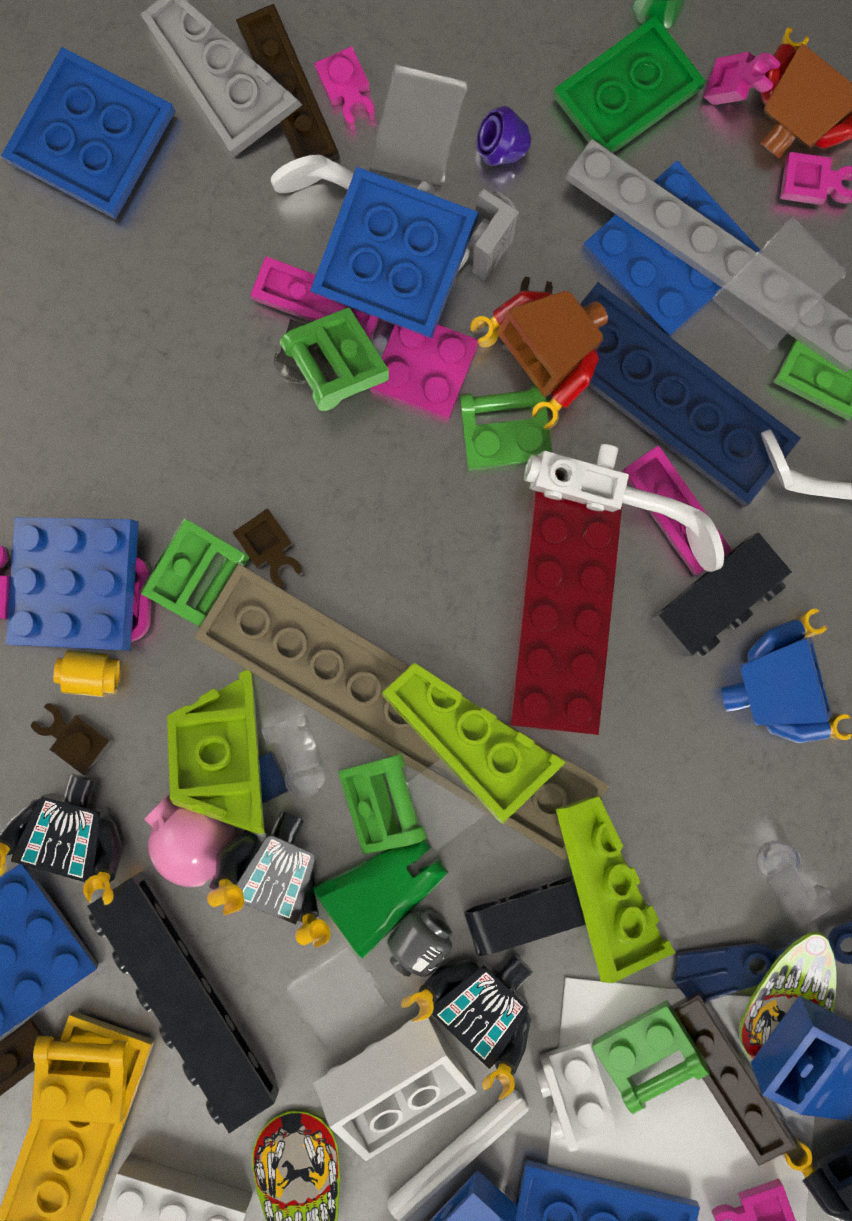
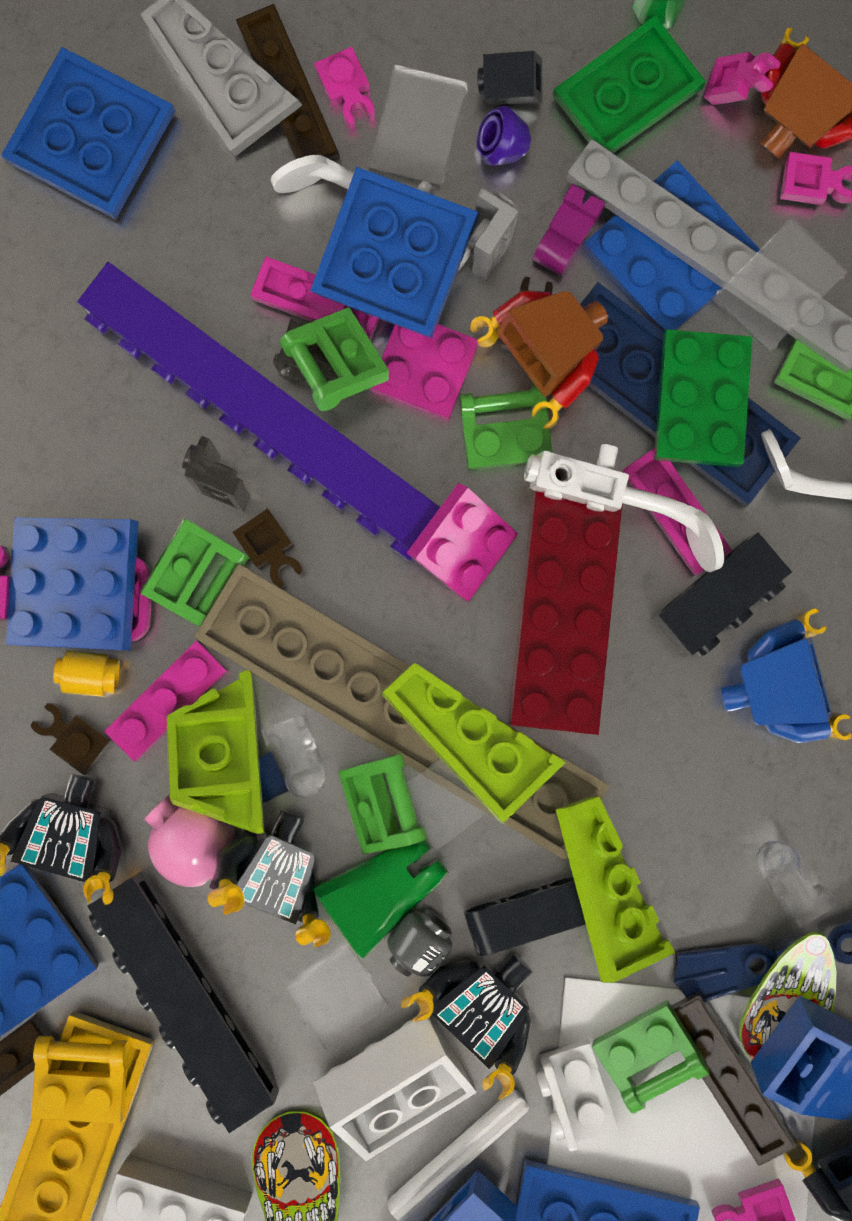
(178, 686): none -> dark pink plate
(213, 478): none -> clear smoke bracket
(258, 407): none -> dark purple brick
(462, 542): none -> dark pink plate
(511, 78): none -> black brick
(568, 230): none -> magenta leg
(703, 398): none -> green plate

